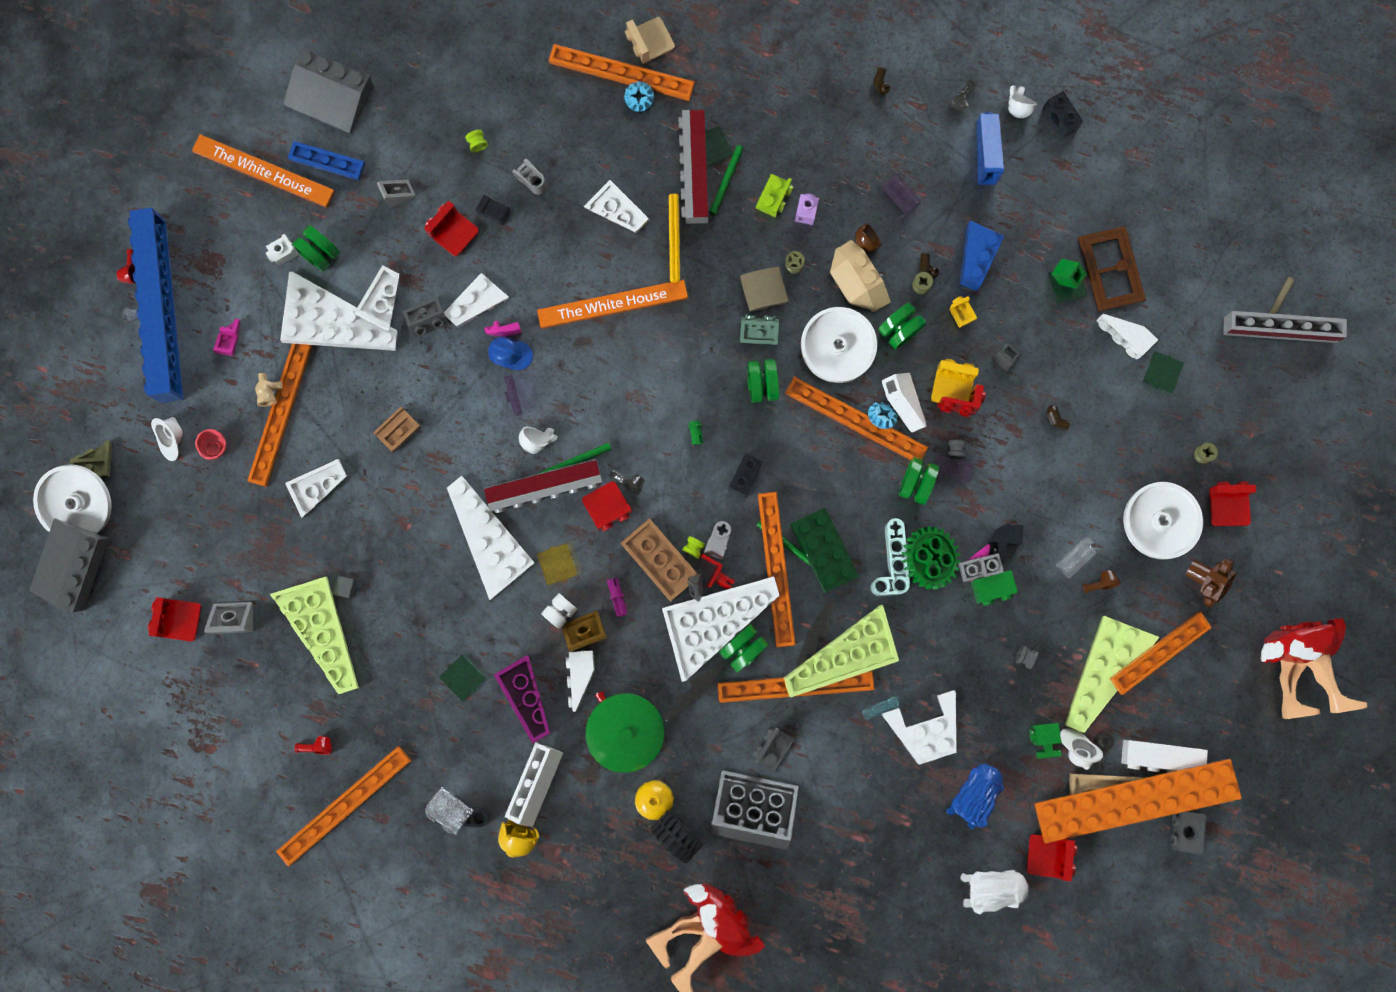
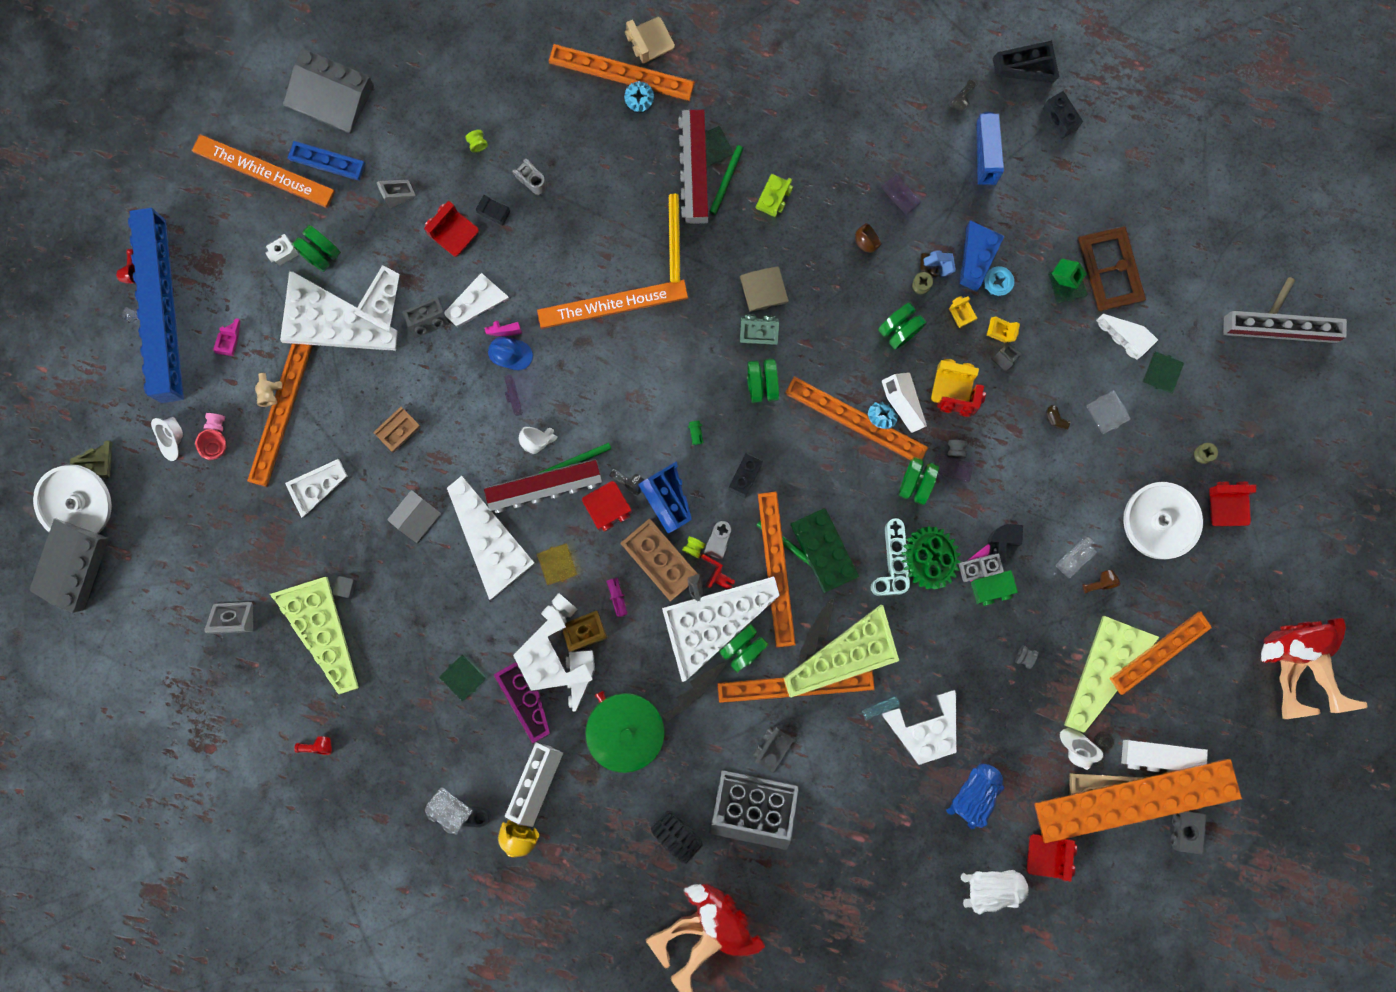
(174, 619): red bracket -> none
(214, 421): none -> bright pink wheel
(343, 806): orange tile -> none
(414, 516): none -> light grey slope
(540, 663): none -> white wing
(617, 207): white wing -> none
(653, 799): yellow cylinder -> none
(667, 498): none -> blue wedge
(797, 259): olive wheel -> none
(807, 209): lavender brick -> none
(838, 344): white dish -> none
(858, 278): tan wedge -> none
(878, 82): dark brown arm -> none
(943, 261): none -> medium blue bracket
(1000, 273): none -> medium azure gear
(1003, 330): none -> yellow bracket
(1019, 104): white piece -> none
(1028, 62): none -> black wedge
(1046, 735): green brick -> none
(1108, 412): none -> clear piece
(1214, 580): reddish brown piece -> none

